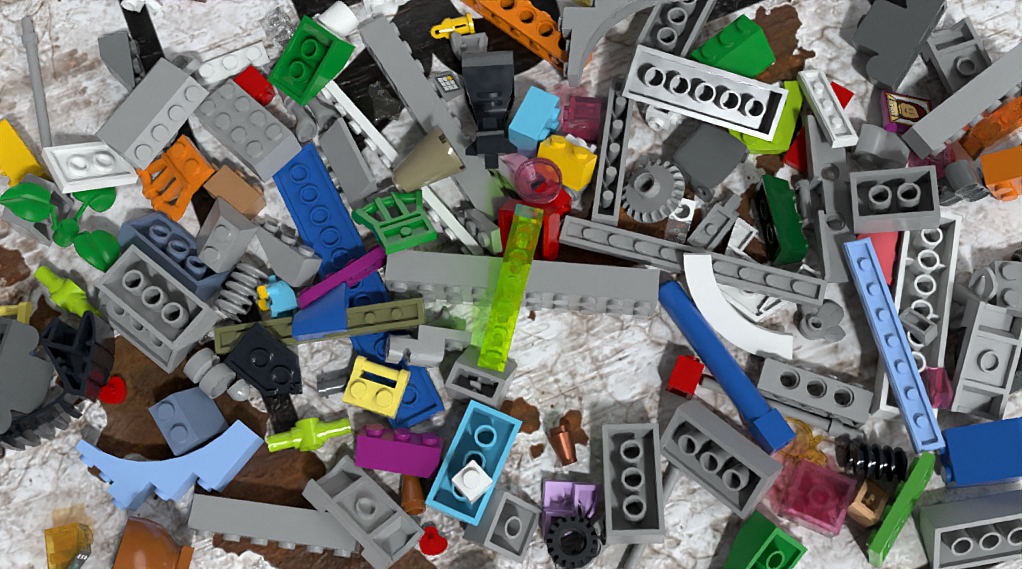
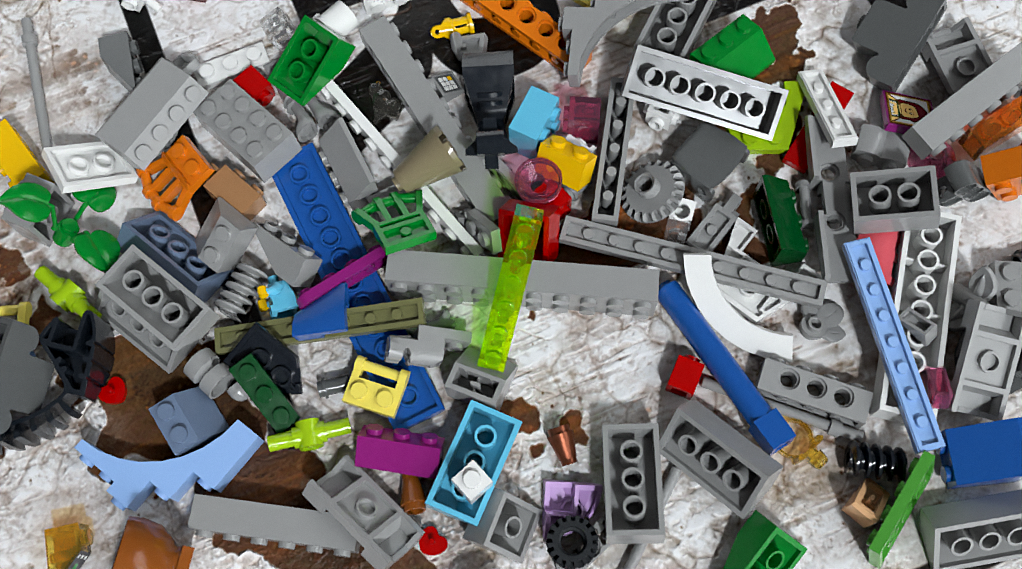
(265, 393): none -> dark green plate
(817, 498): clear pink brick -> none

